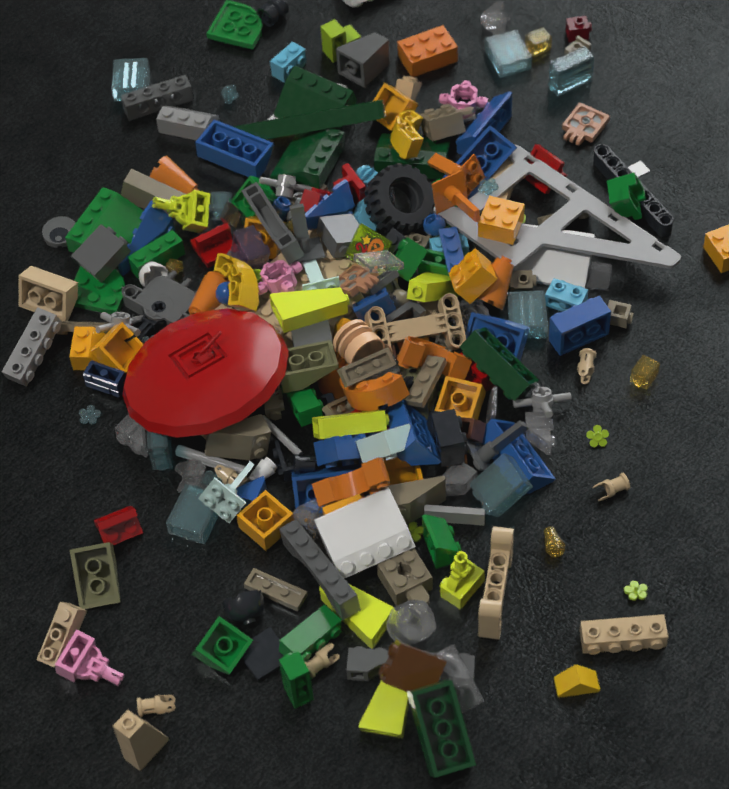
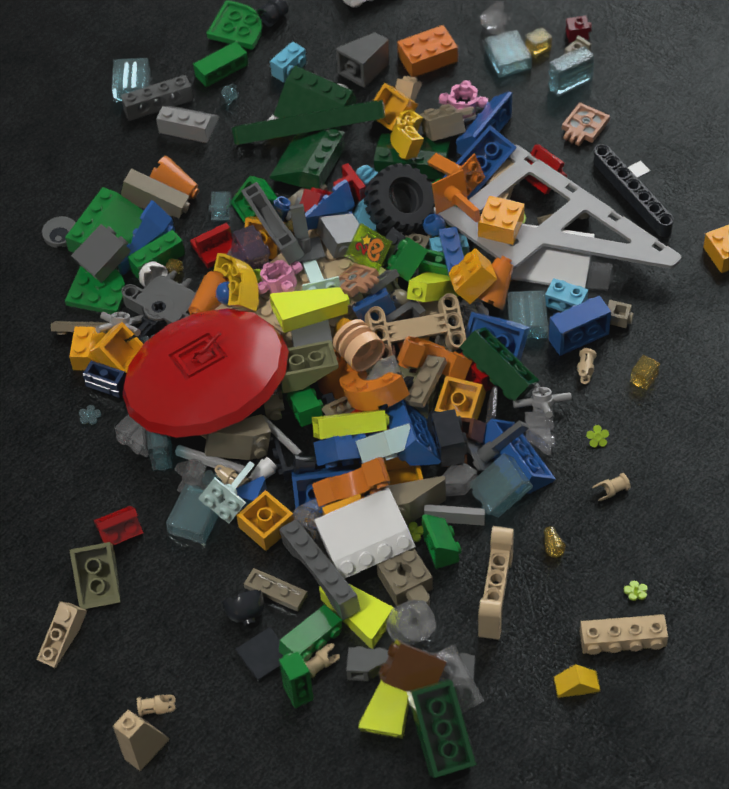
(32, 346): light grey brick -> none
(47, 292): tan slope -> none
(84, 661): bright pink brick -> none
(188, 209): neon yellow brick -> none
(221, 64): none -> green brick
(222, 646): green slope -> none
(232, 216): clear smoke slope -> none
(234, 149): blue slope -> none
(284, 185): light grey bar -> none
(335, 36): lime brick -> none
(366, 367): dark tan plate -> none
(378, 261): clear tile -> none
(462, 582): neon yellow brick -> none
(487, 186): clear light blue plant -> none
(517, 285): dark tan brick -> none
(625, 194): green plate -> none

